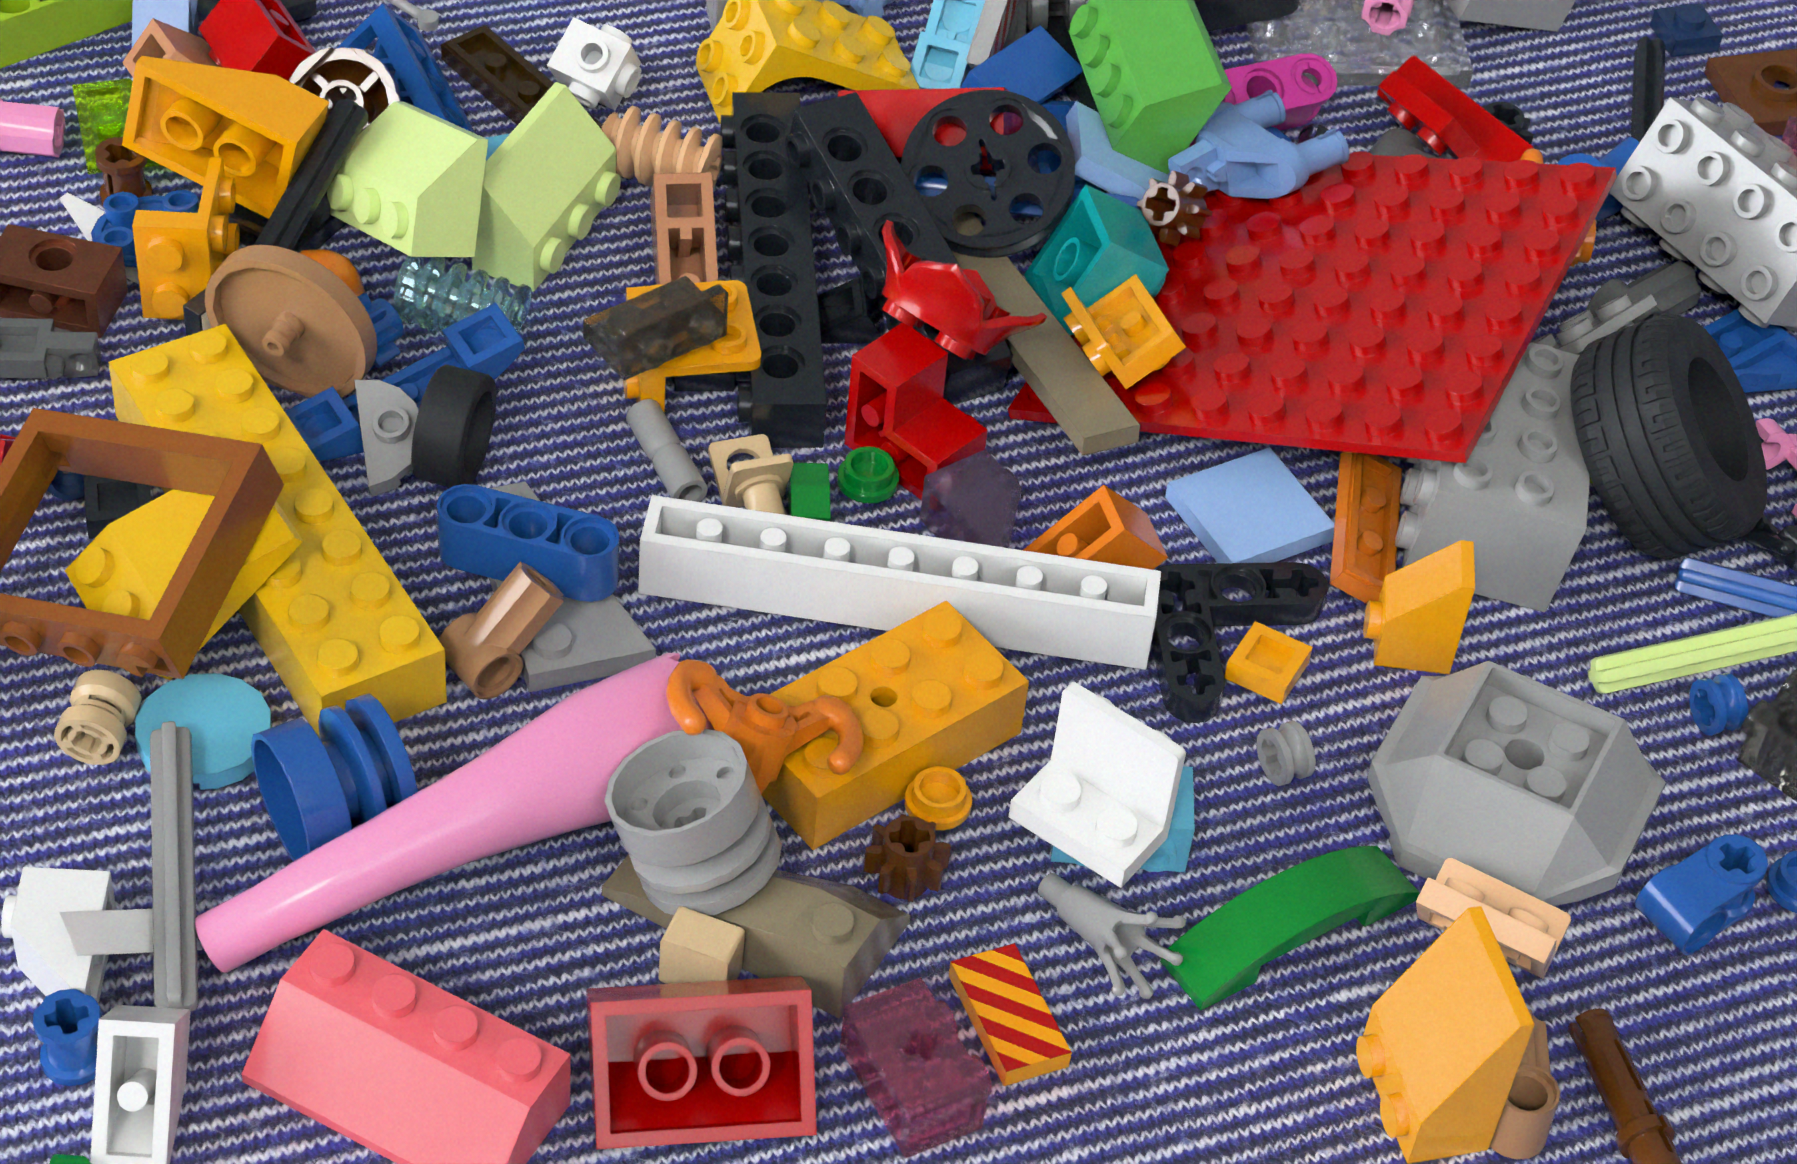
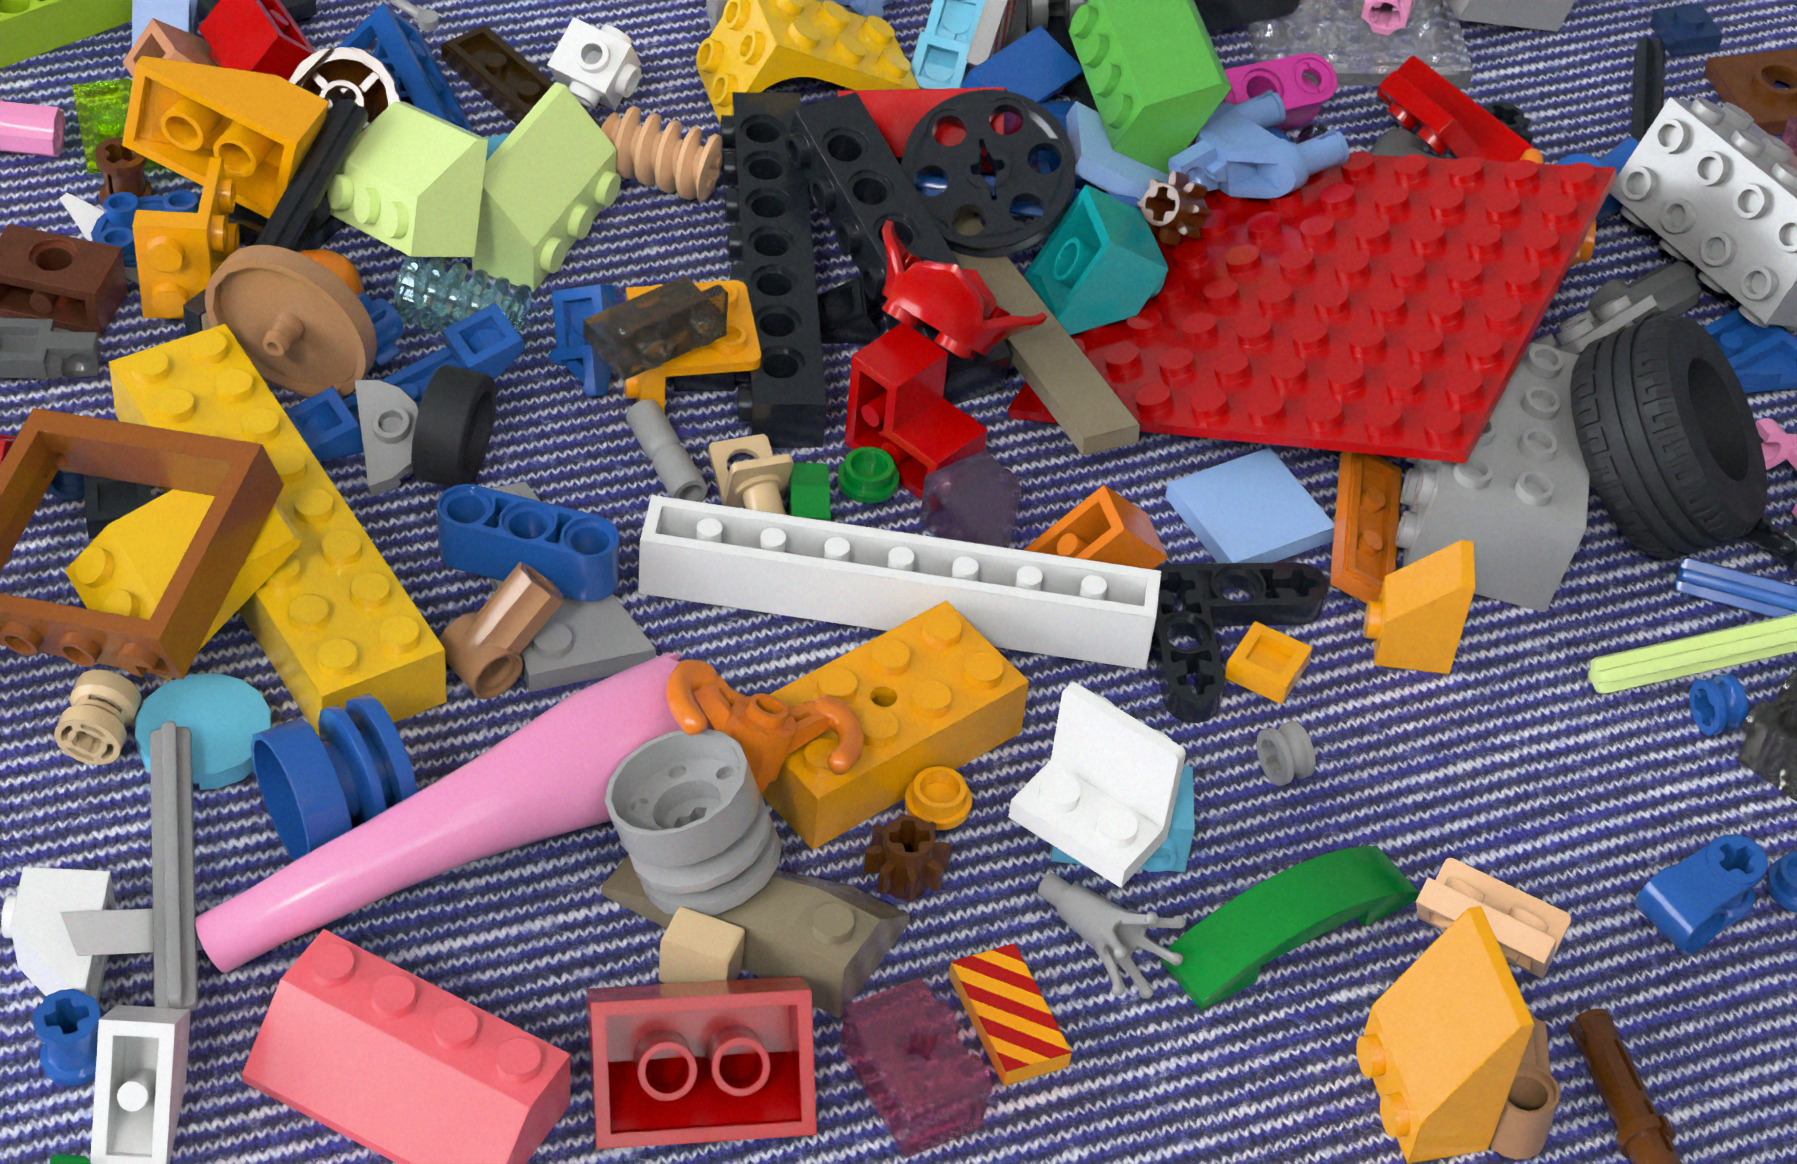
(572, 350): none -> blue slope
(683, 227): nougat slope -> none
(1123, 332): light orange bracket -> none
(1513, 784): light grey piece -> none

